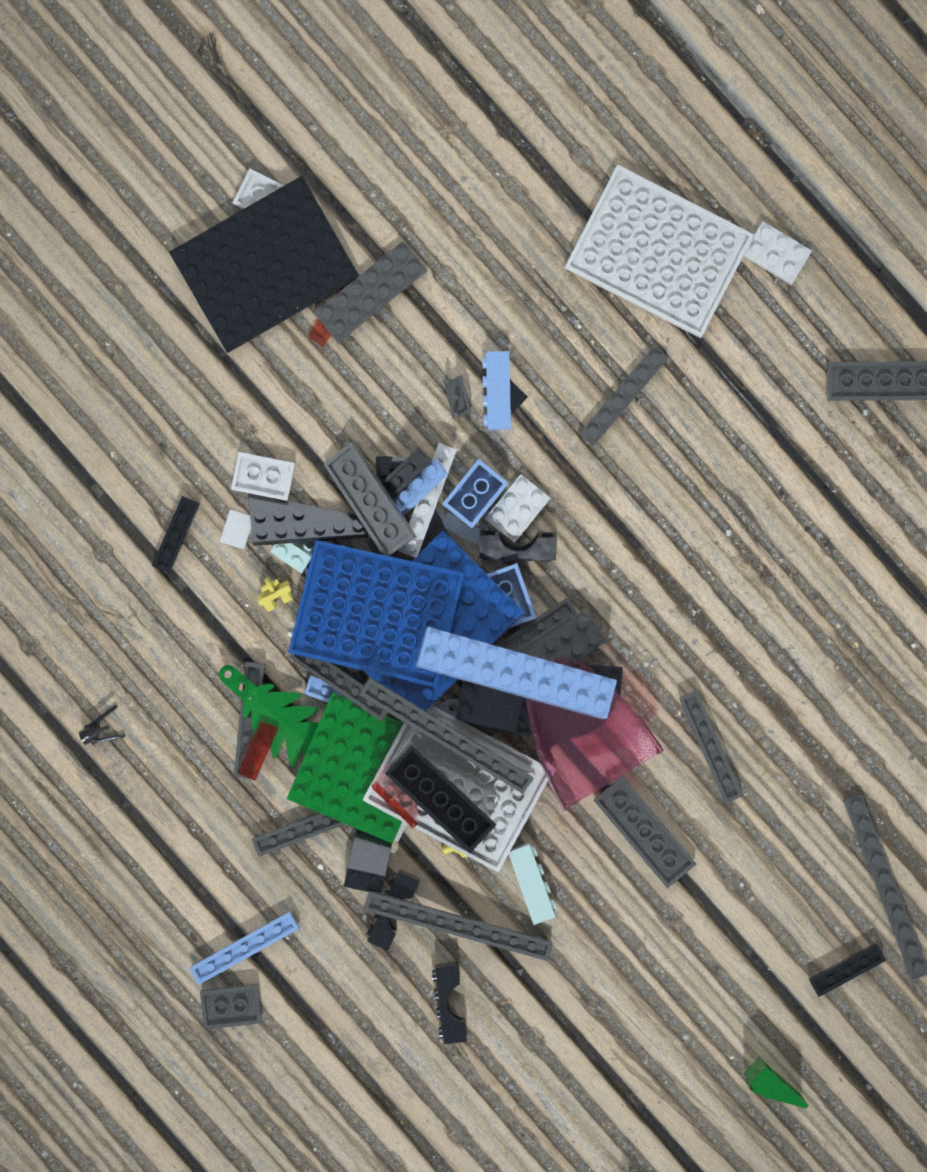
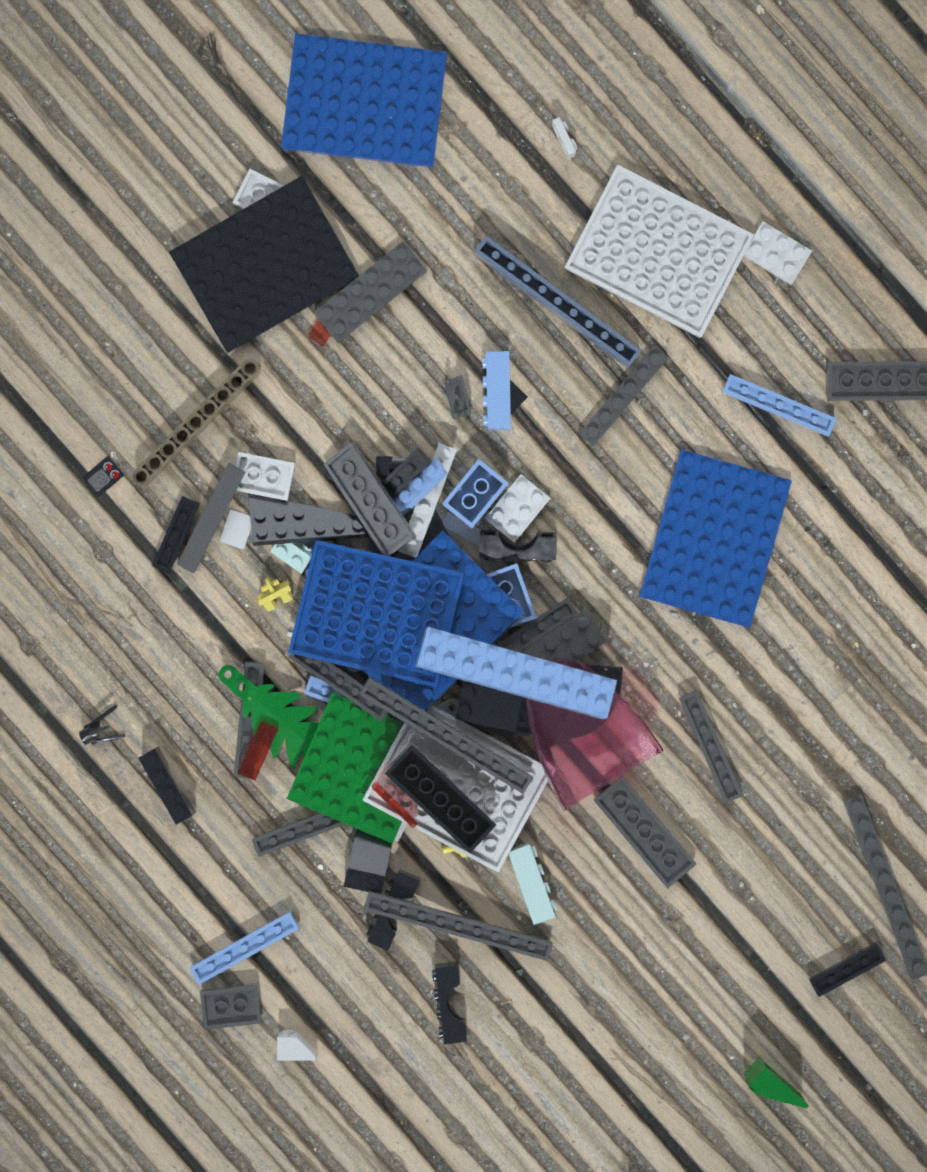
(103, 476): none -> black sticker
(169, 792): none -> black arch
(186, 425): none -> dark tan beam
(211, 517): none -> dark grey tile
(294, 1047): none -> white slope
(364, 100): none -> blue plate
(557, 302): none -> sand blue brick
(568, 145): none -> white plate
(715, 538): none -> blue plate
(779, 405): none -> light blue plate

